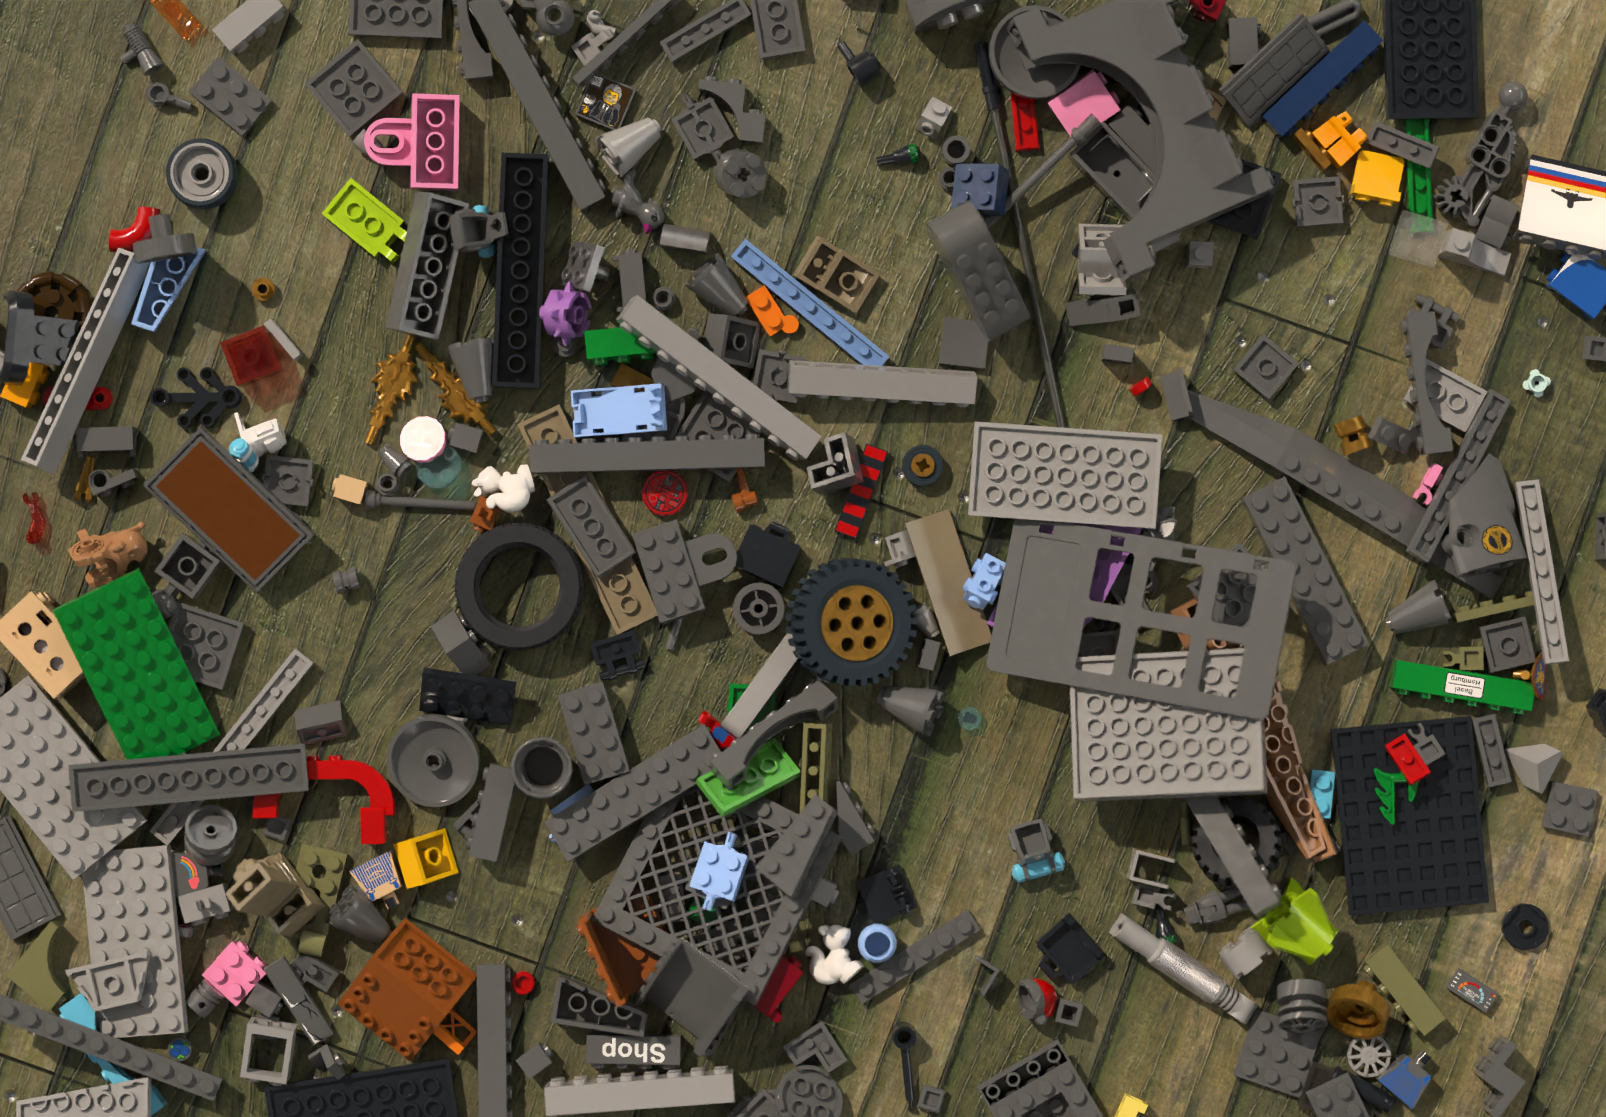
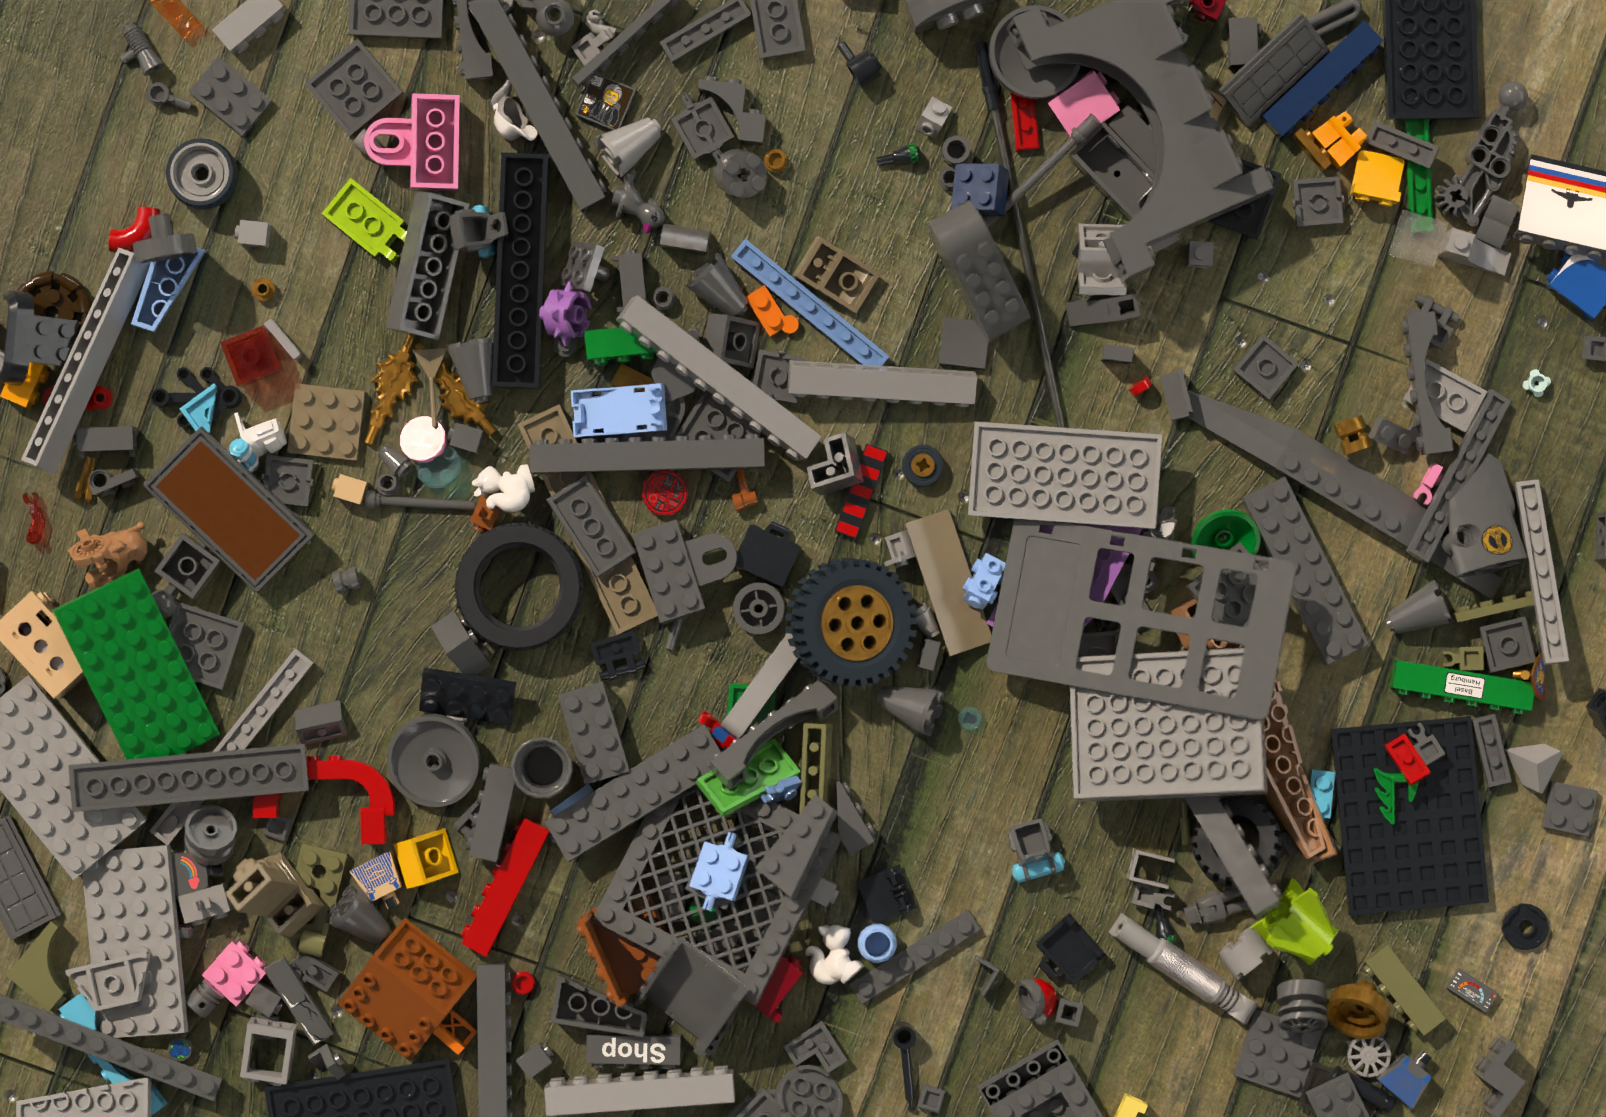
(201, 408): none -> medium azure tile
(253, 233): none -> light grey brick
(326, 422): none -> dark tan plate
(430, 361): none -> dark tan piece
(508, 882): none -> red brick
(509, 116): none -> hair
(775, 160): none -> pearl gold plate
(784, 790): none -> medium blue plate
(1237, 528): none -> green dish

